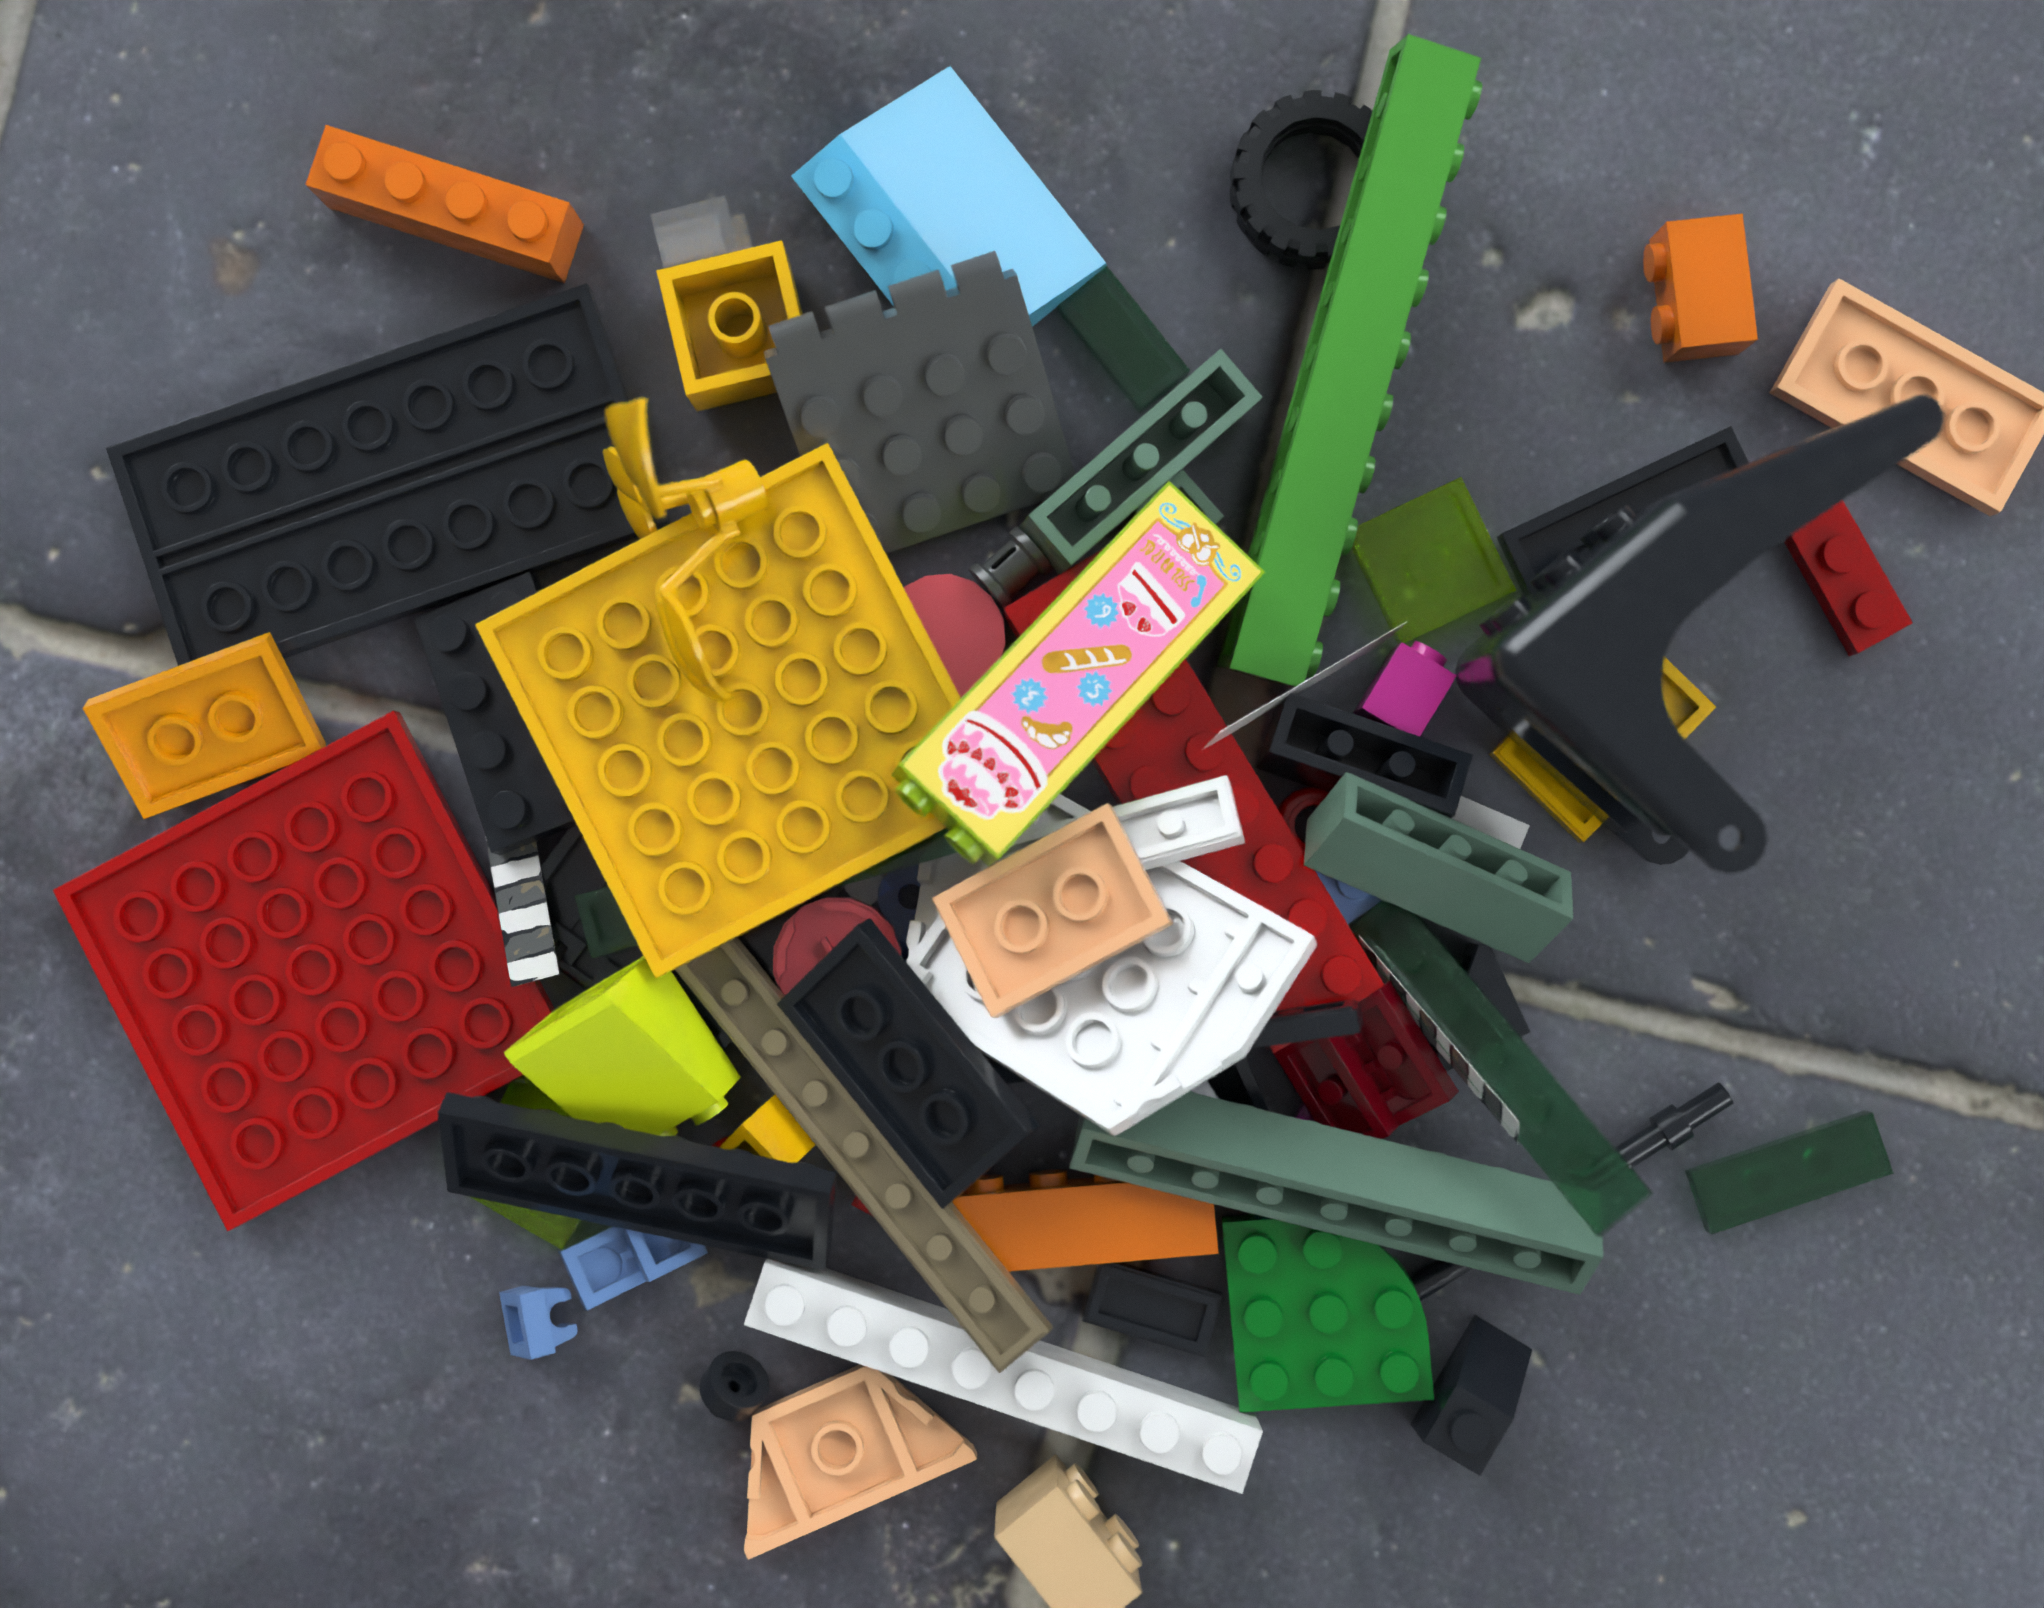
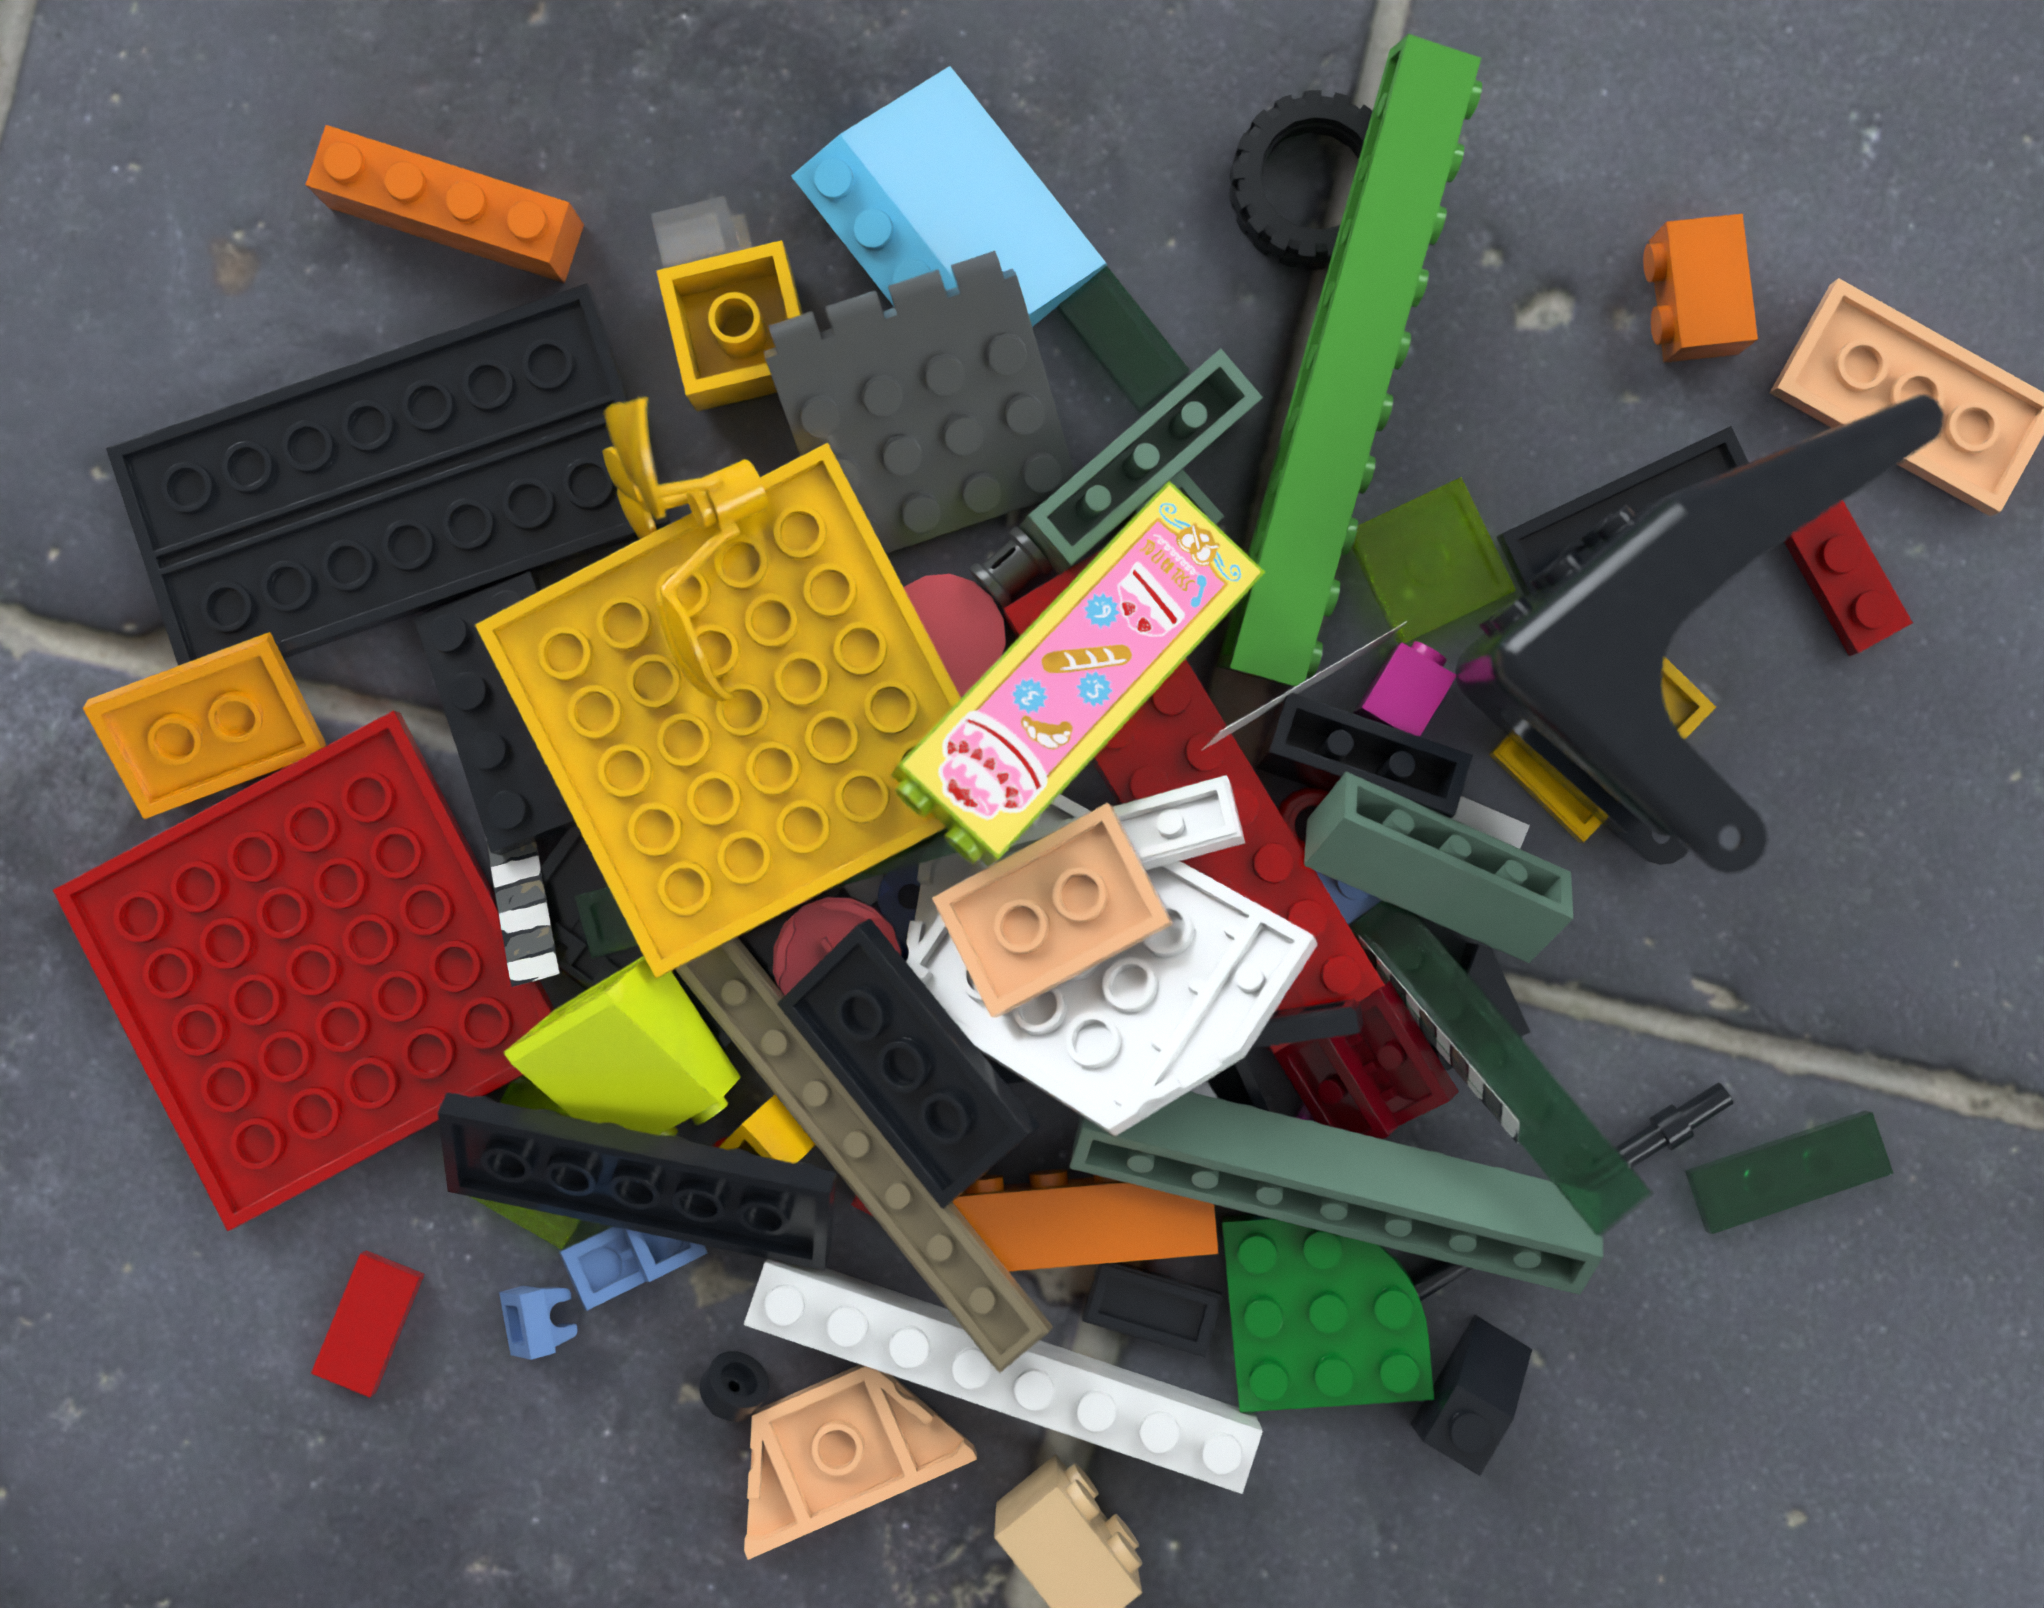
(367, 1323): none -> red tile

